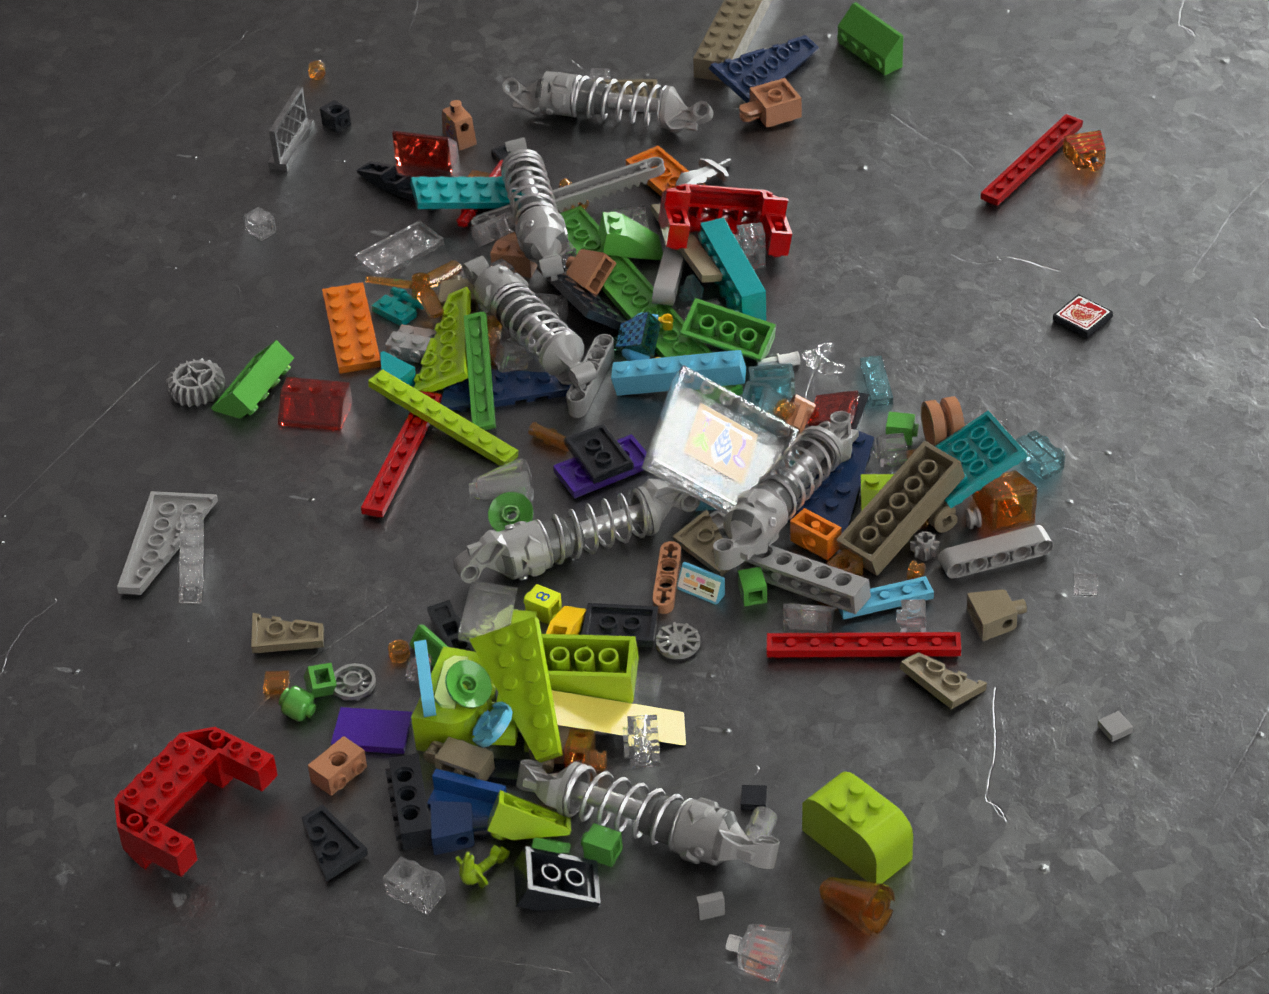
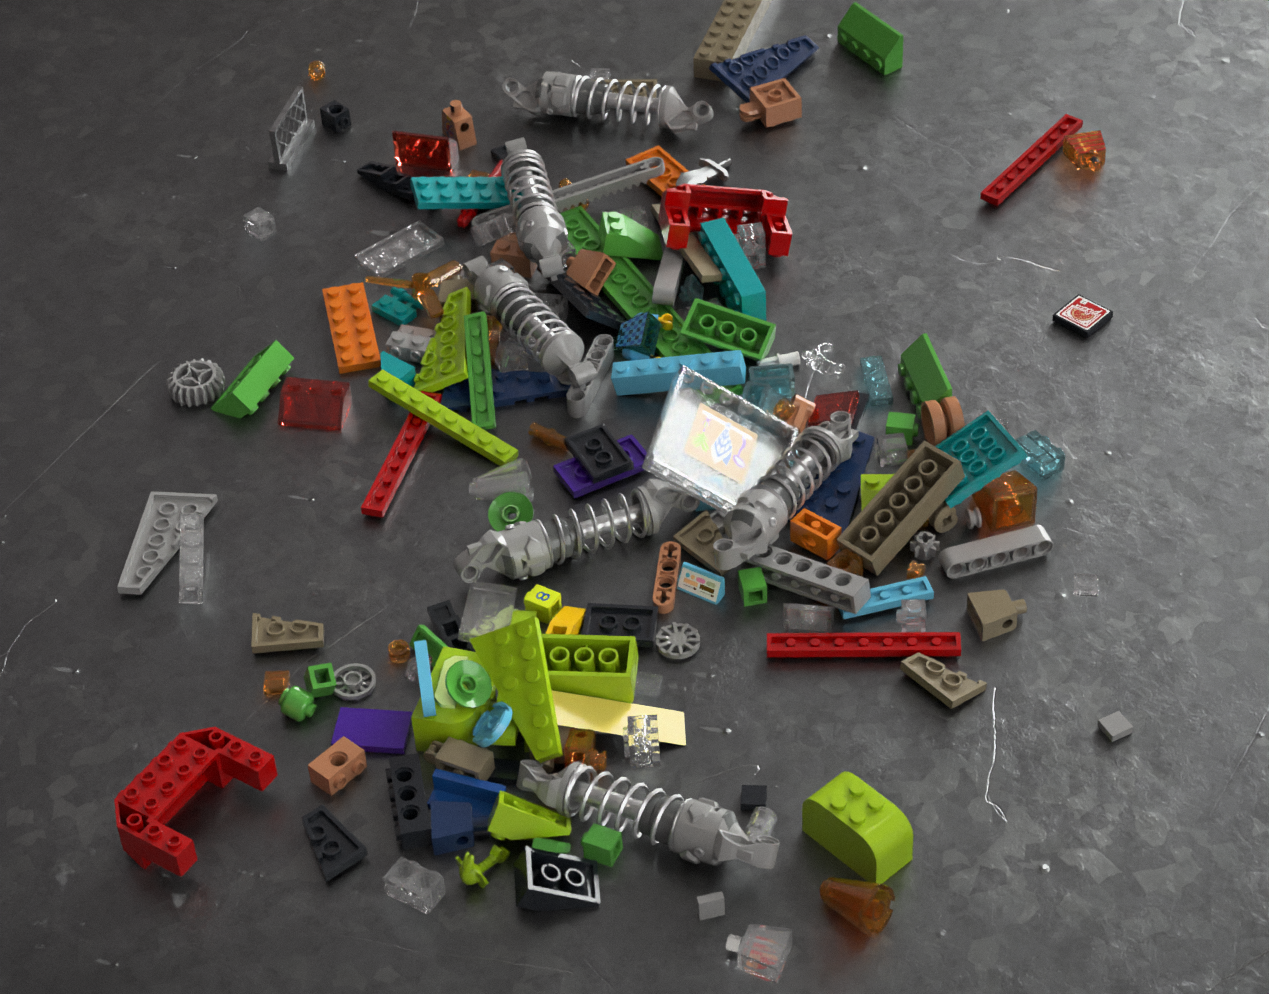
(923, 373): none -> bright green slope

